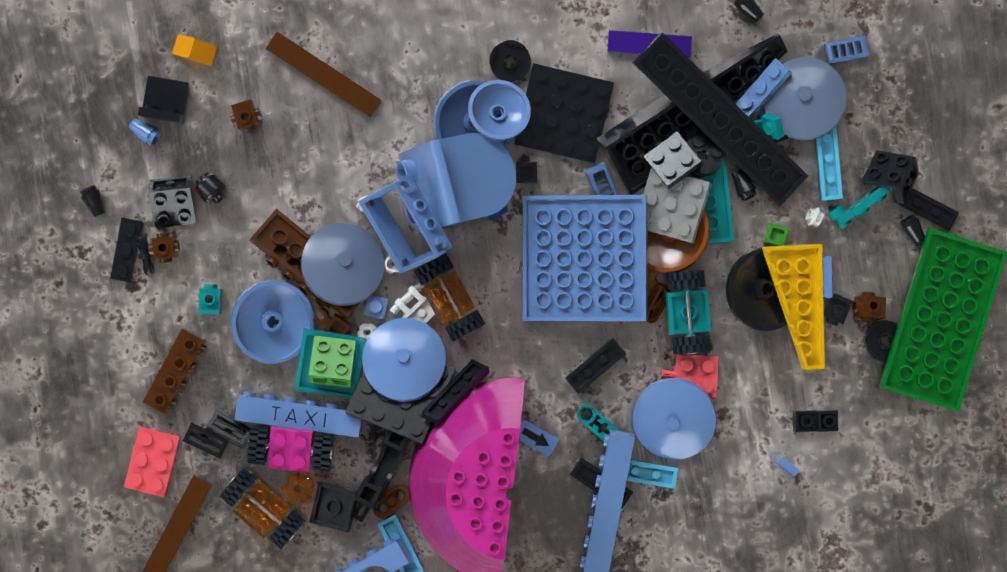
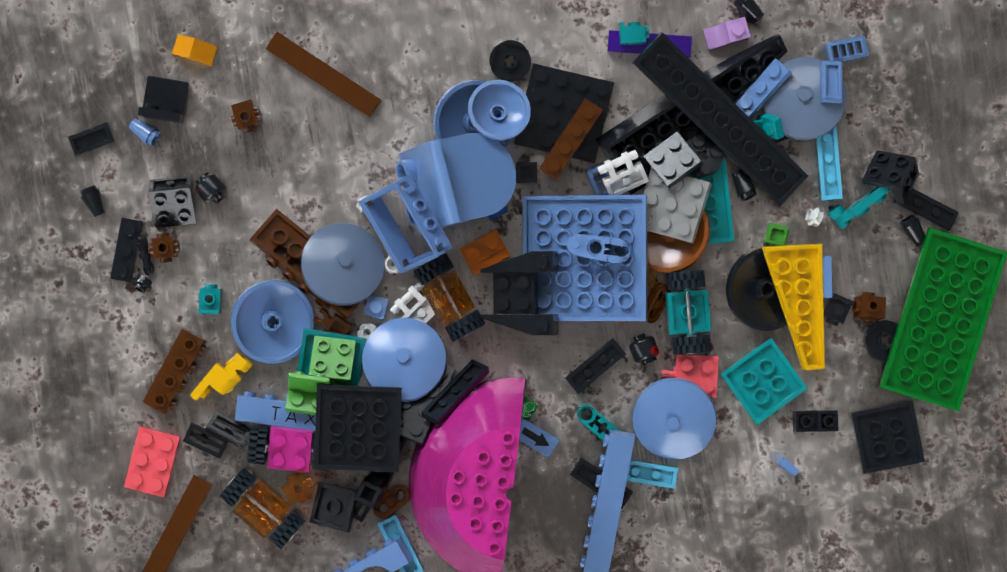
(91, 139): none -> black tile
(142, 284): none -> black plate
(222, 378): none -> yellow plate
(303, 392): none -> bright green bracket
(358, 428): none -> black plate
(484, 252): none -> orange plate
(517, 293): none -> black wedge
(529, 407): none -> green tile
(570, 139): none -> reddish brown brick
(583, 246): none -> medium blue piece
(624, 179): none -> white plate
(633, 33): none -> teal brick
(644, 349): none -> black head
(726, 33): none -> lavender arch
(763, 381): none -> teal plate
(831, 82): none -> medium blue tile
(887, 437): none -> black plate

